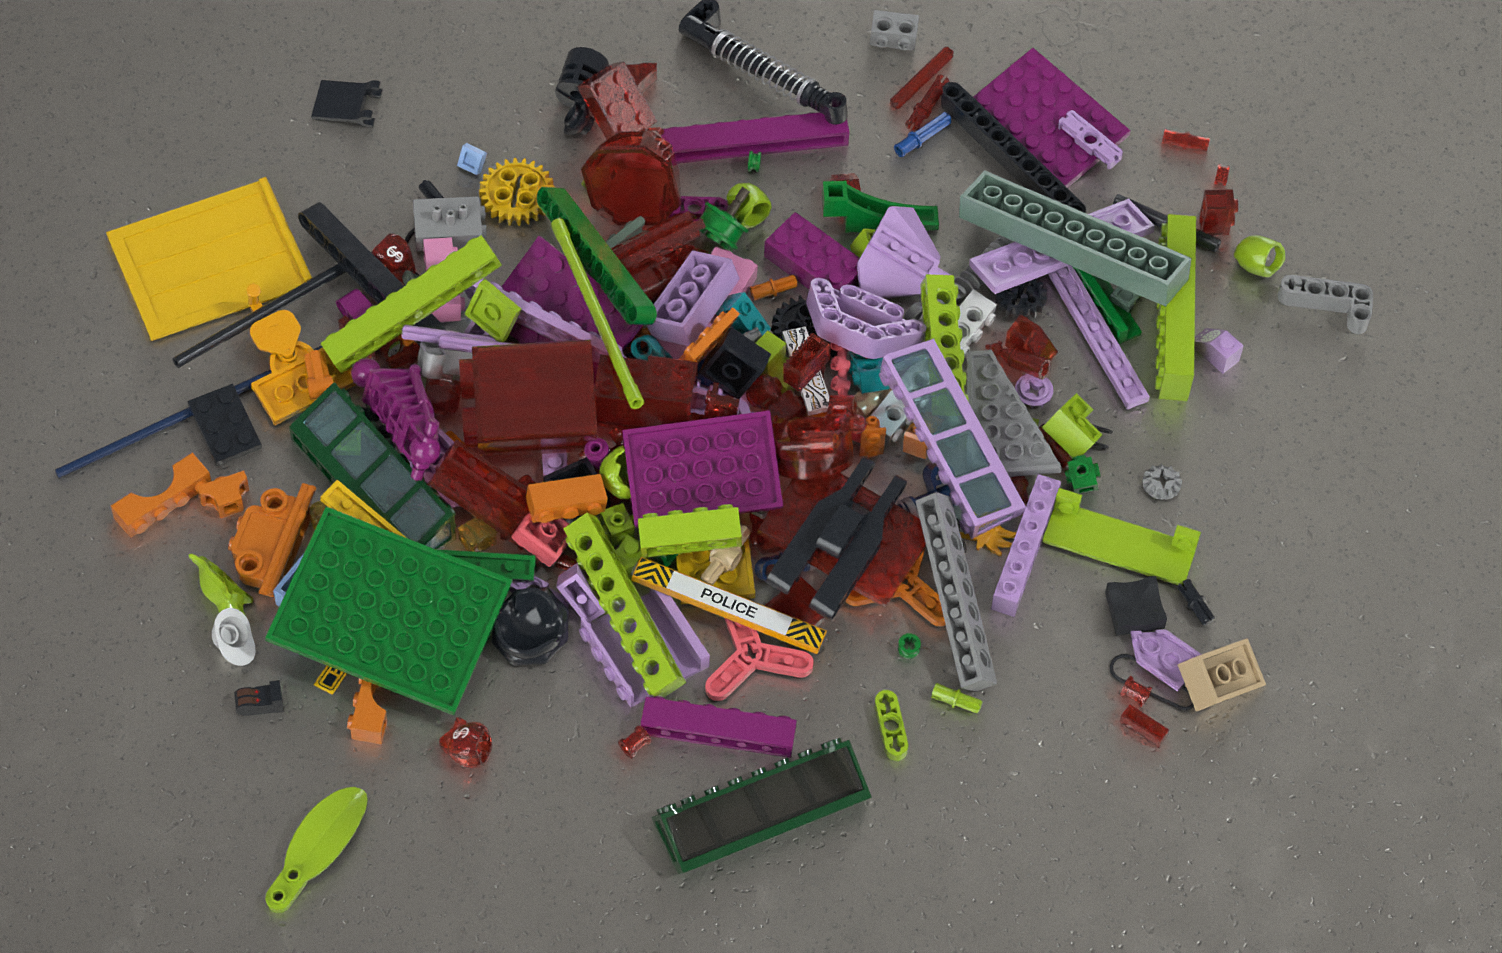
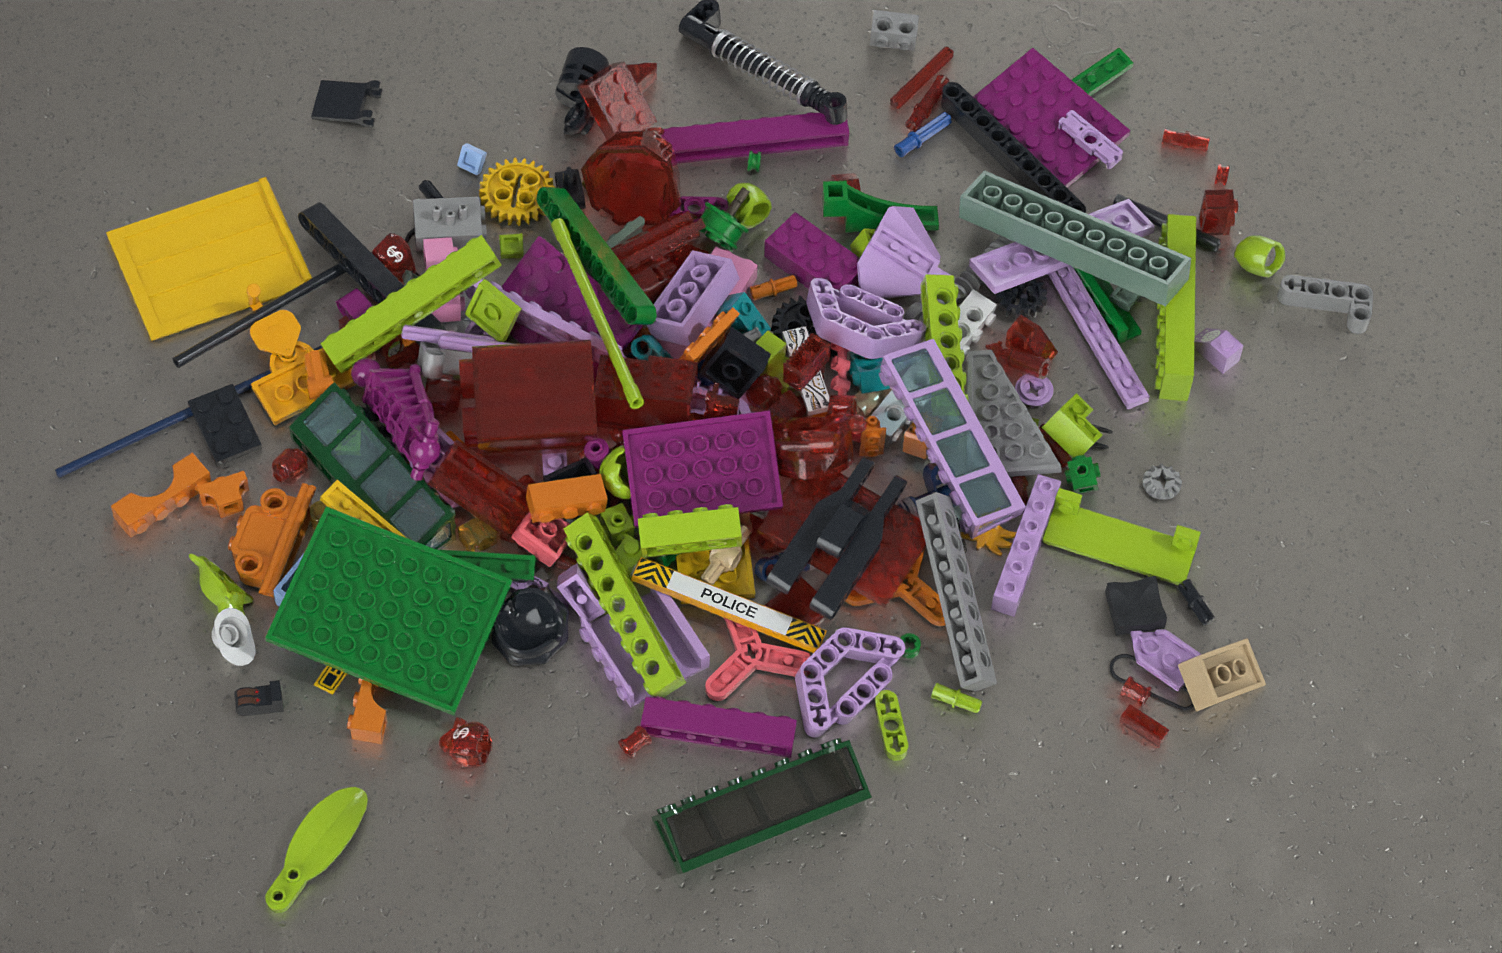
(290, 466): none -> clear red head
(511, 246): none -> lime tile
(571, 182): none -> black beam
(867, 683): none -> lavender piece
(1104, 72): none -> green plate

